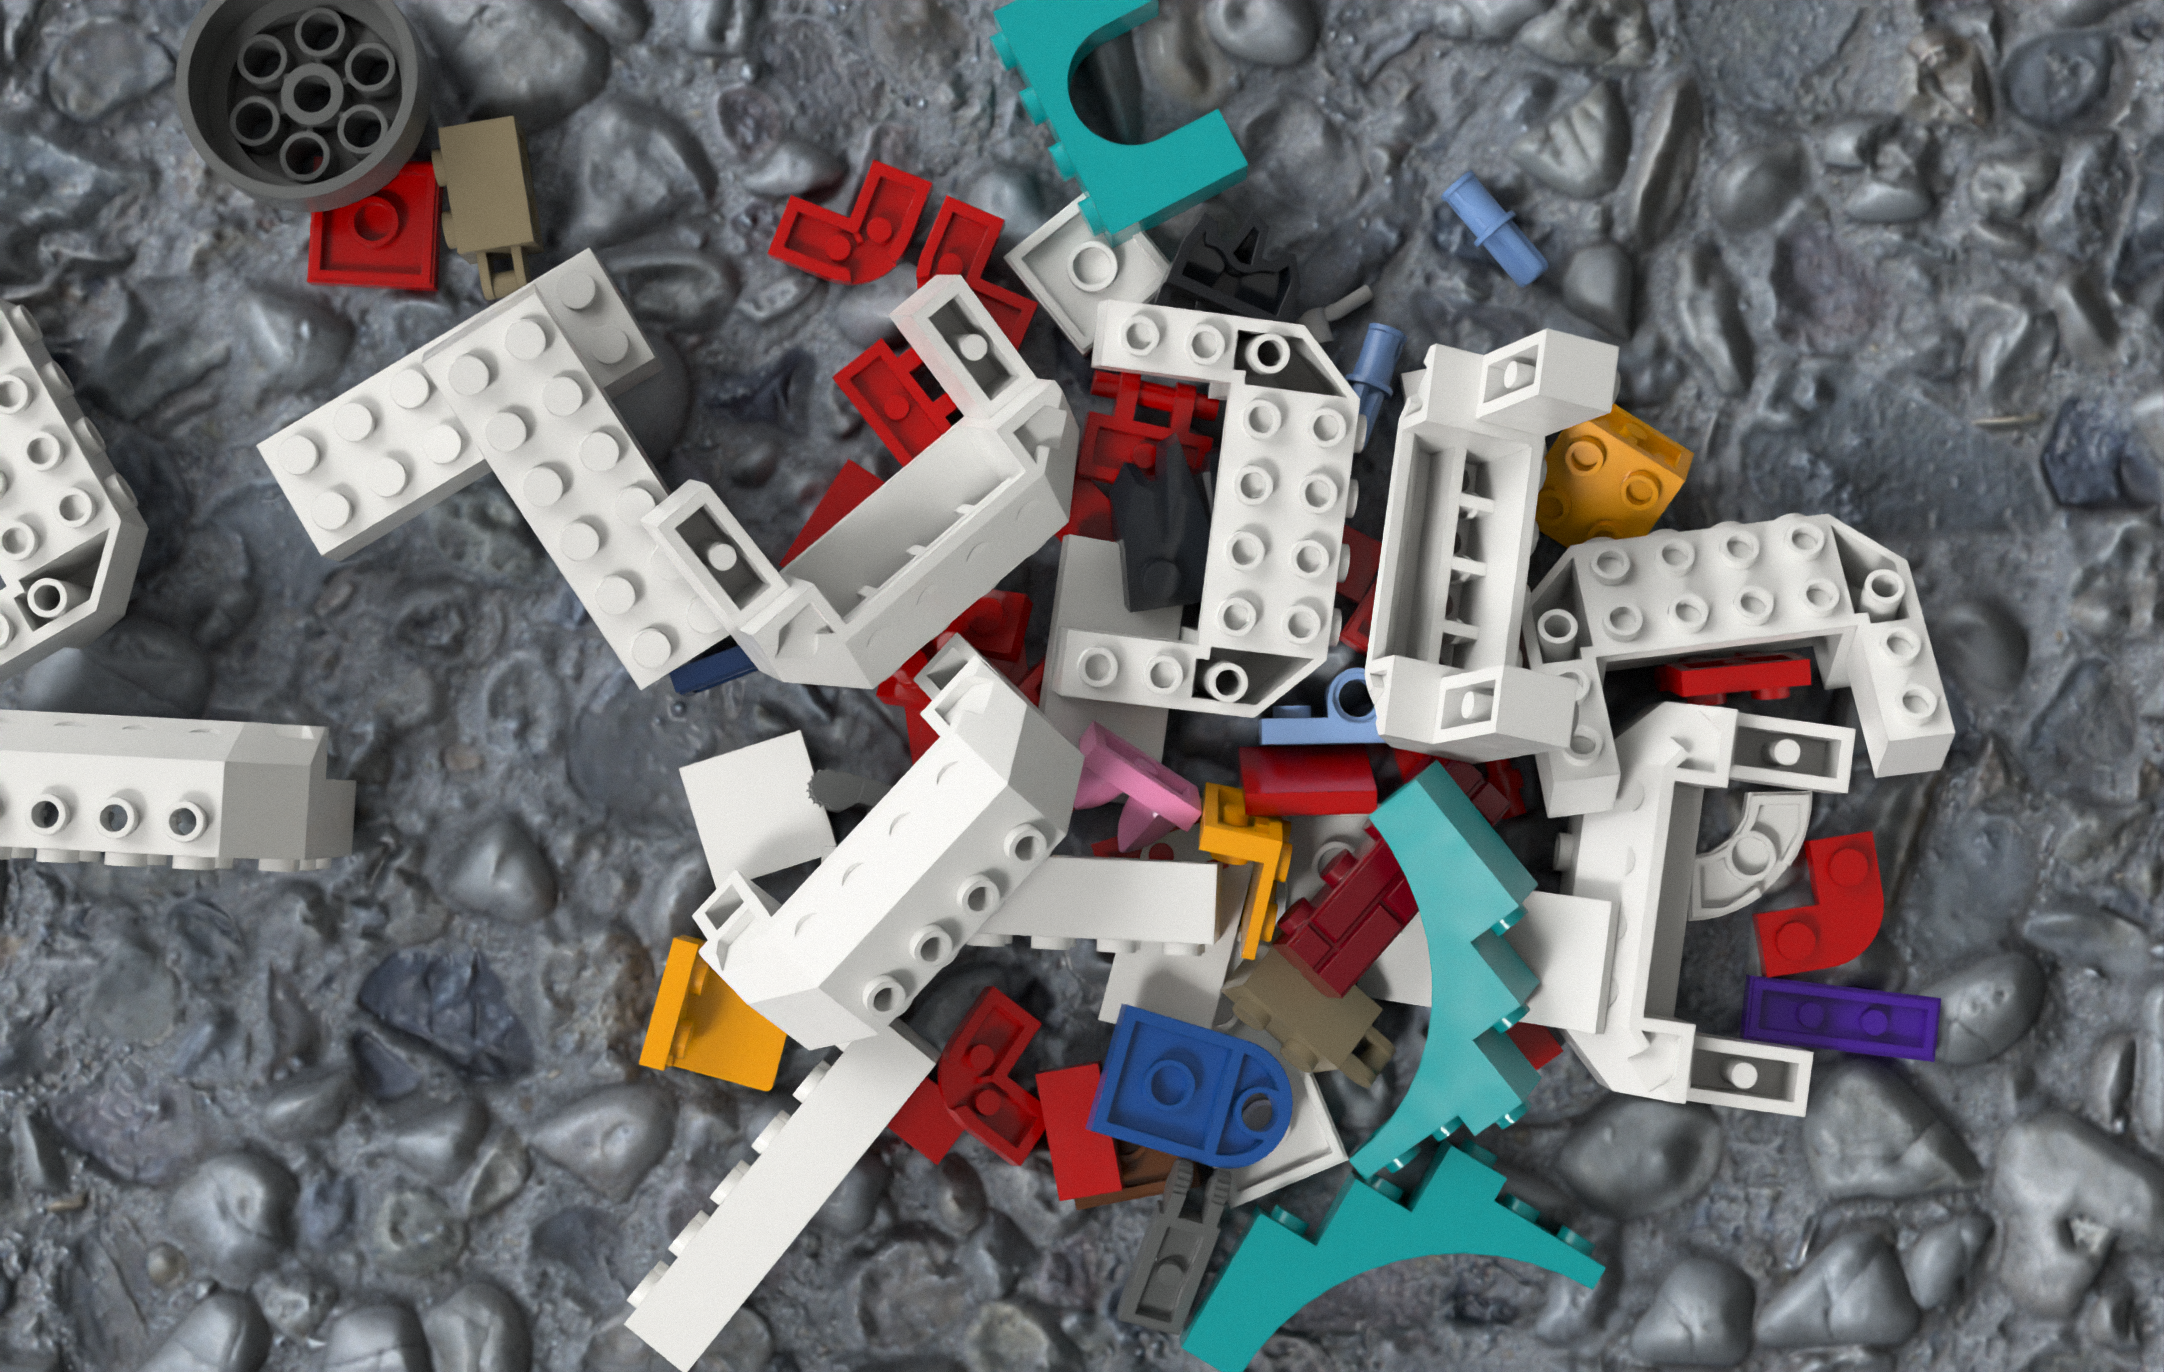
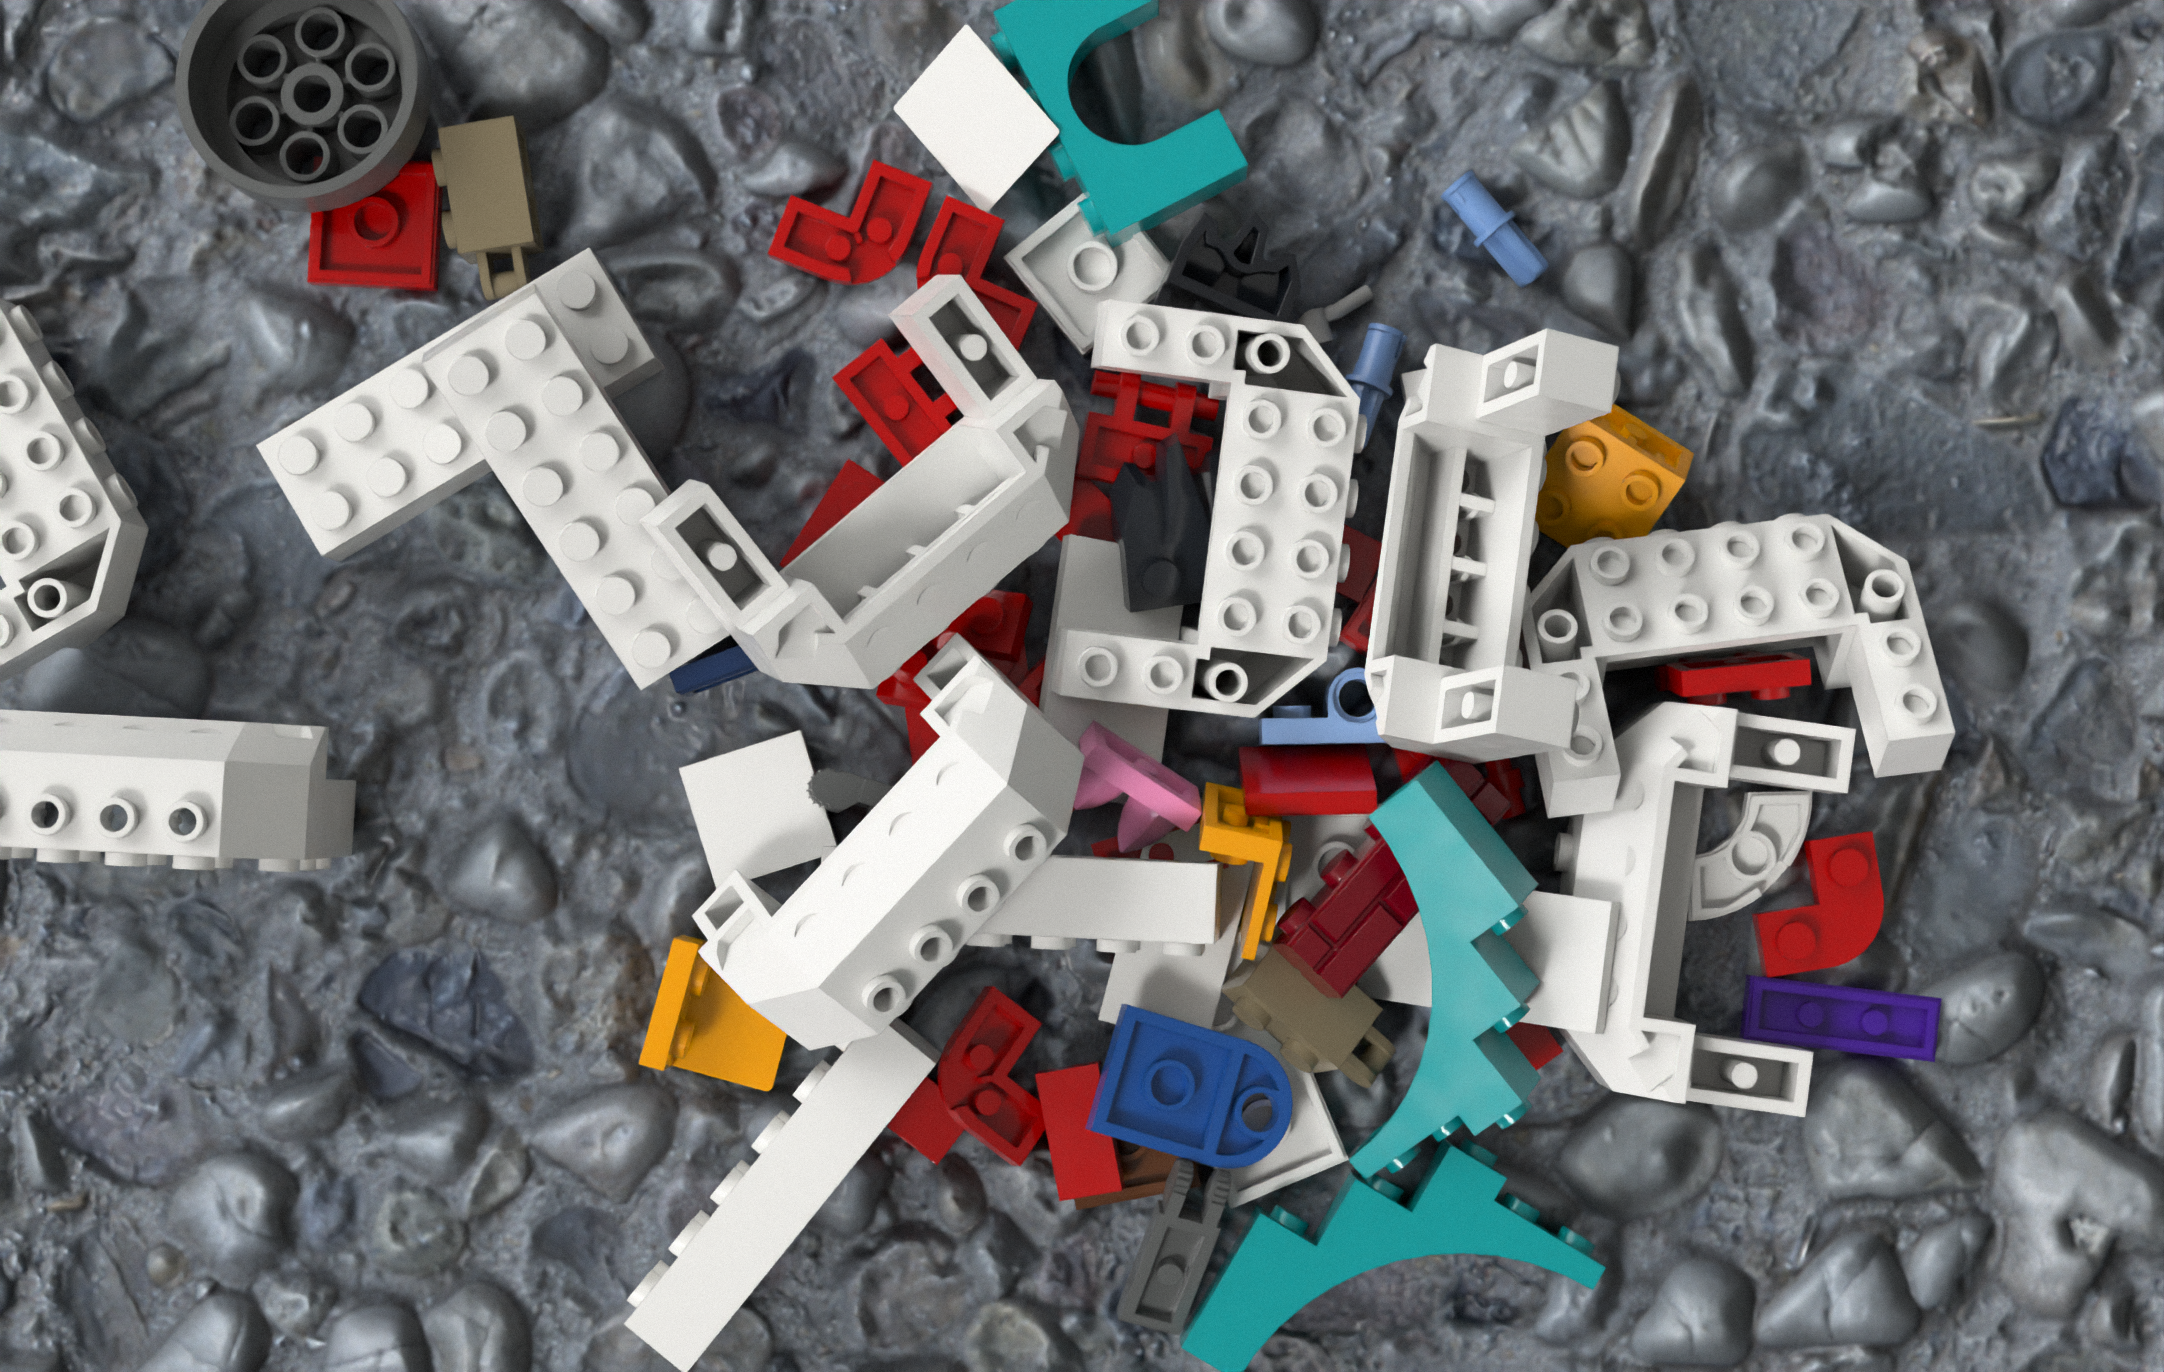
(976, 119): none -> white sticker

